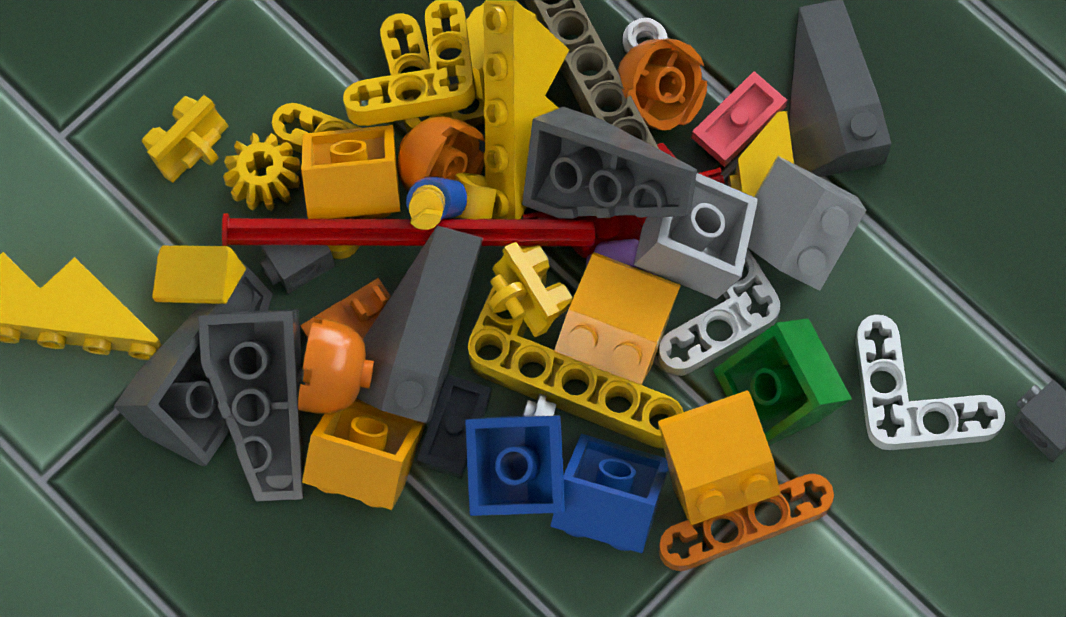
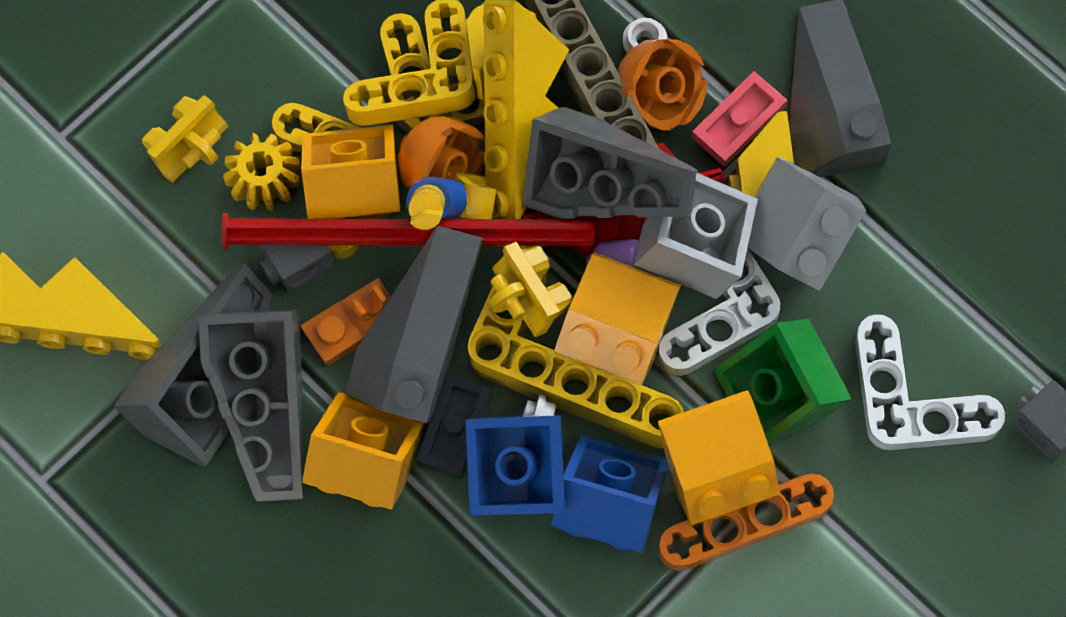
(196, 274): yellow slope -> none
(333, 368): orange cylinder -> none

